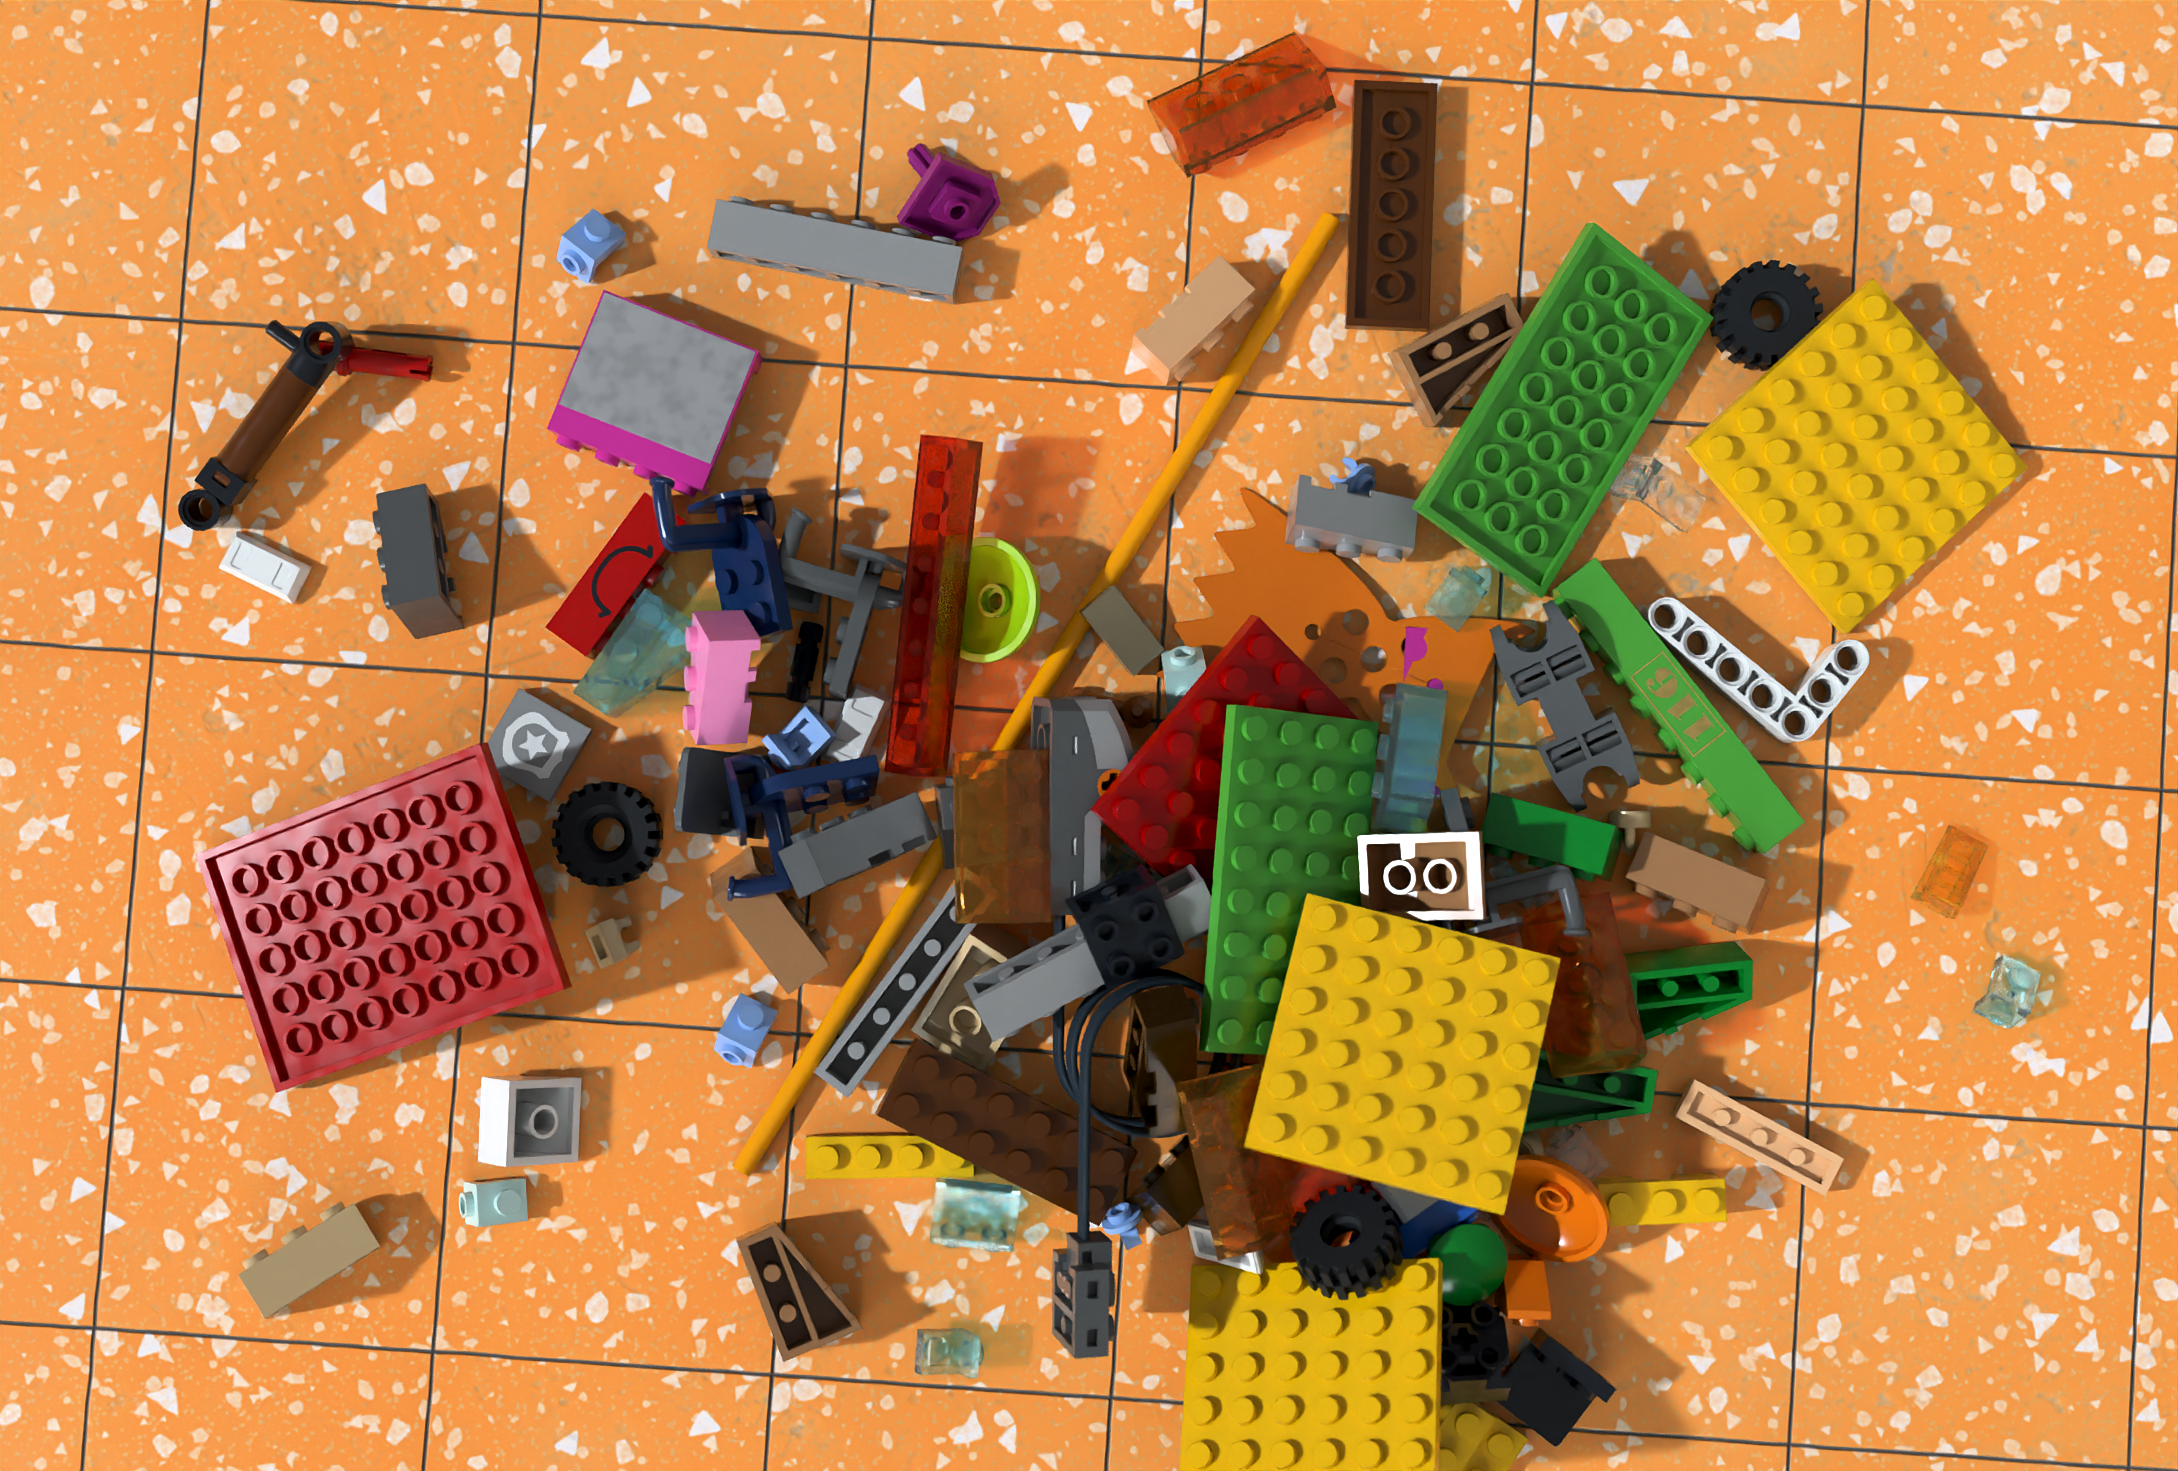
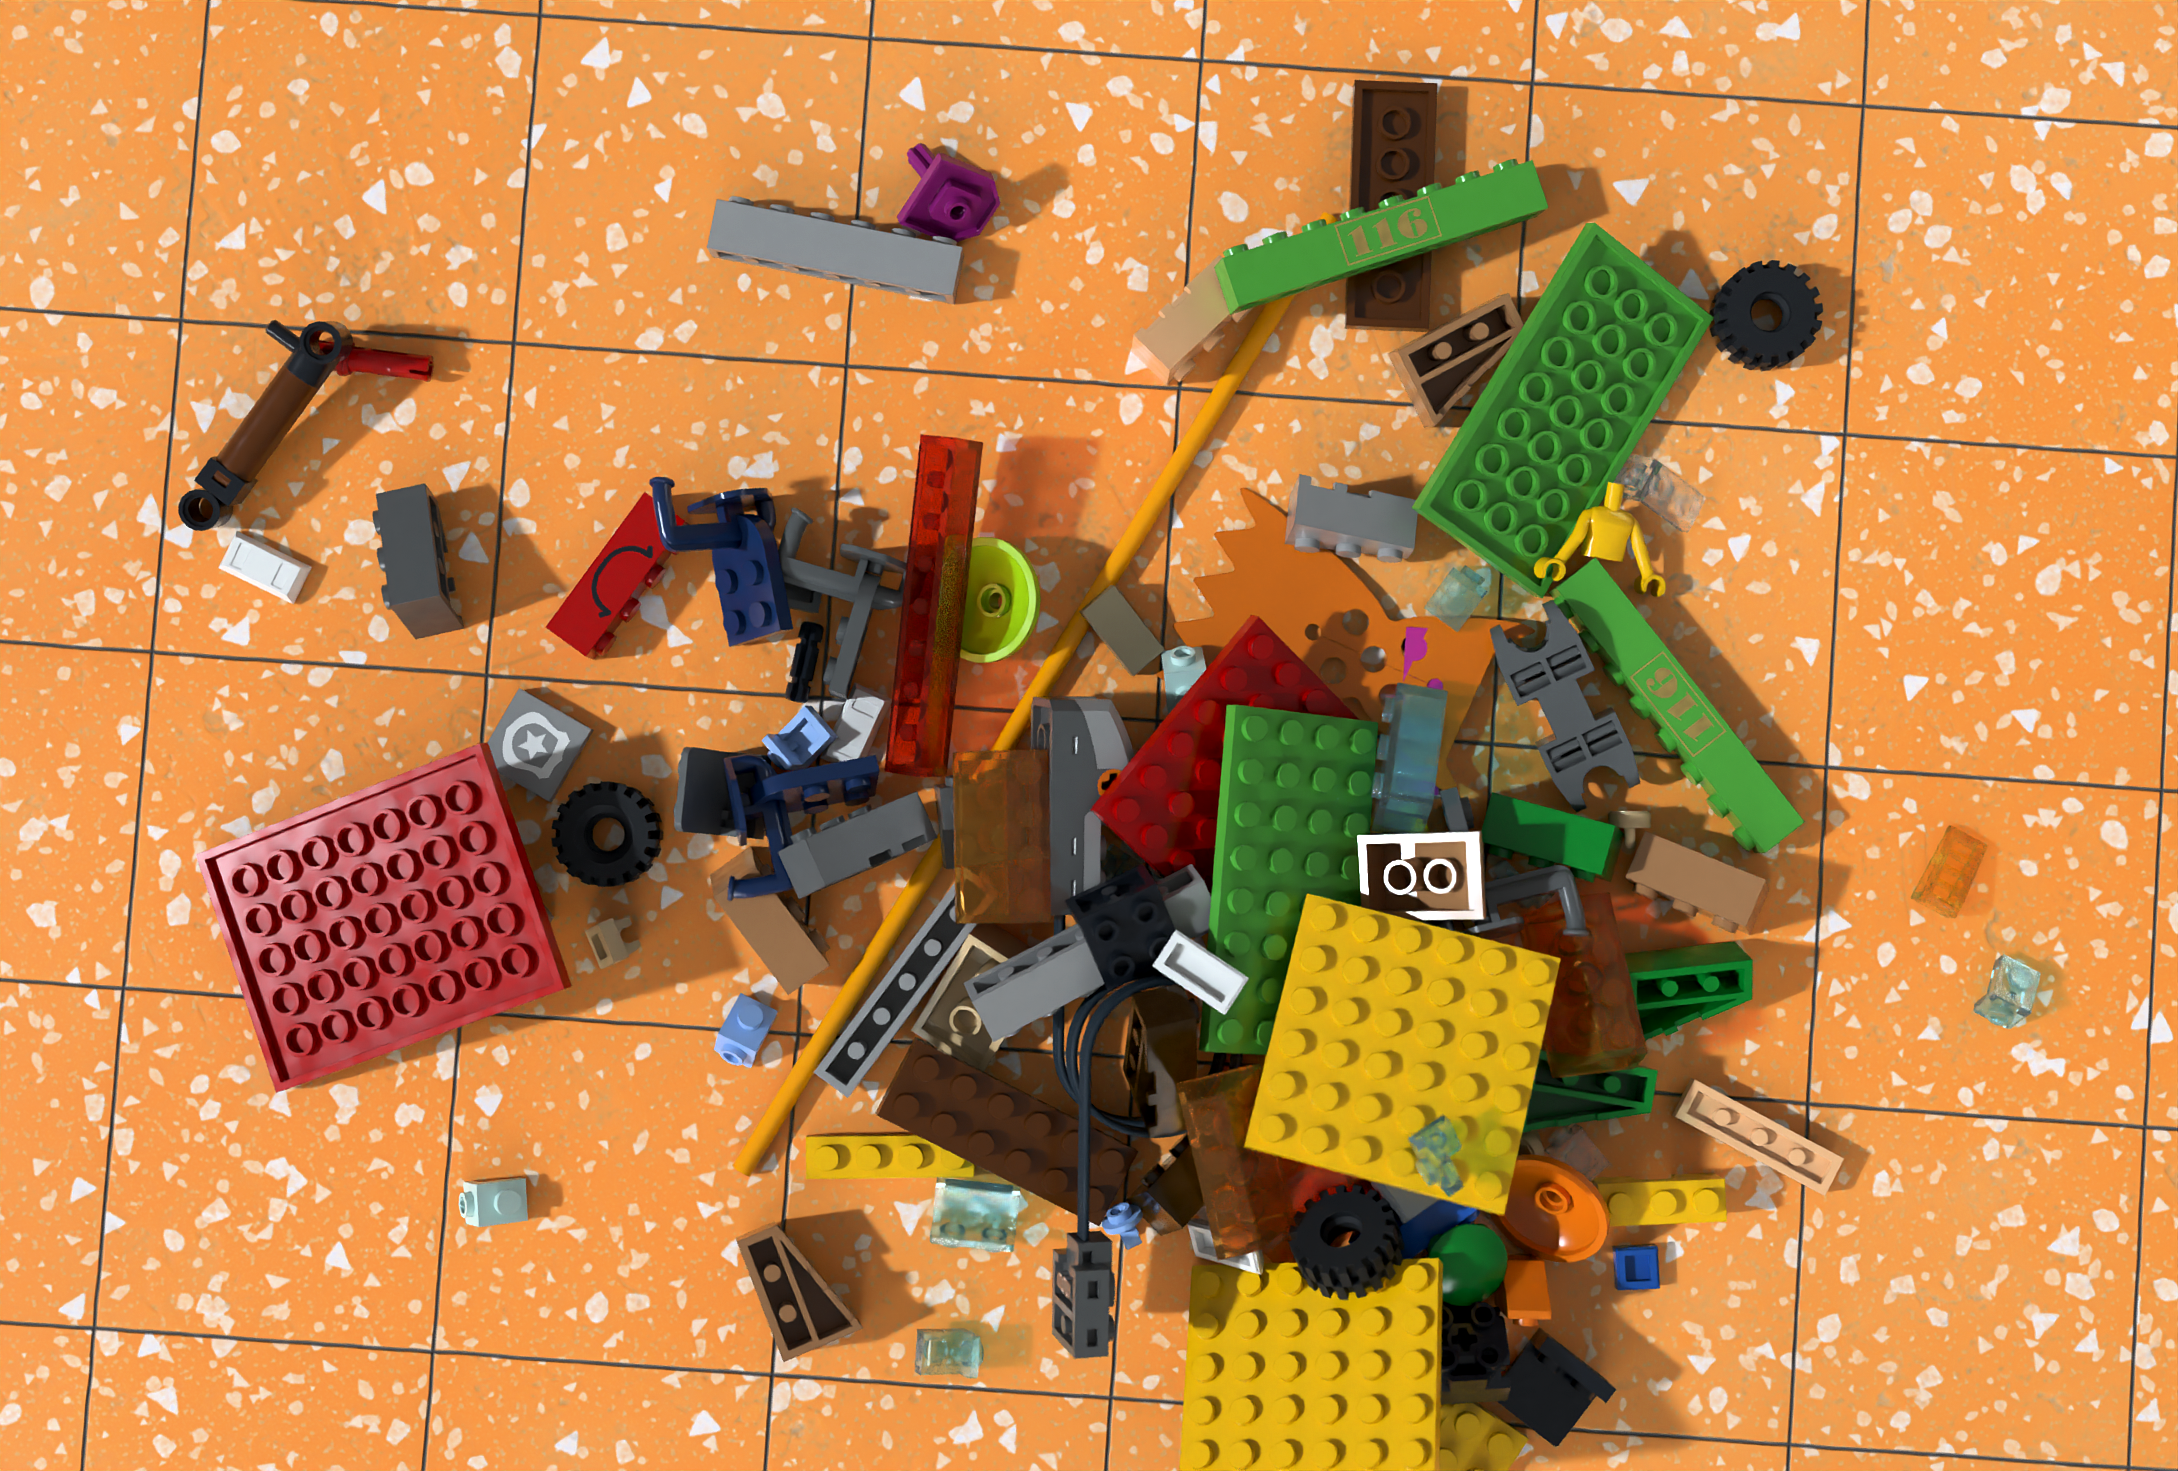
(307, 1258): tan wedge -> none
(529, 1120): white slope -> none
(588, 245): light blue bracket -> none
(637, 657): clear light blue wedge -> none
(653, 393): flat silver panel -> none
(719, 676): bright pink wedge -> none
(1136, 710): dark orange piece -> none
(1200, 972): none -> white tile
(1242, 104): clear orange slope -> none
(1361, 478): light blue plate -> none
(1380, 236): none -> bright green brick
(1433, 1150): none -> clear light blue bracket
(1605, 537): none -> yellow piece
(1636, 1267): none -> blue tile
(1750, 675): white beam -> none
(1856, 456): yellow plate -> none

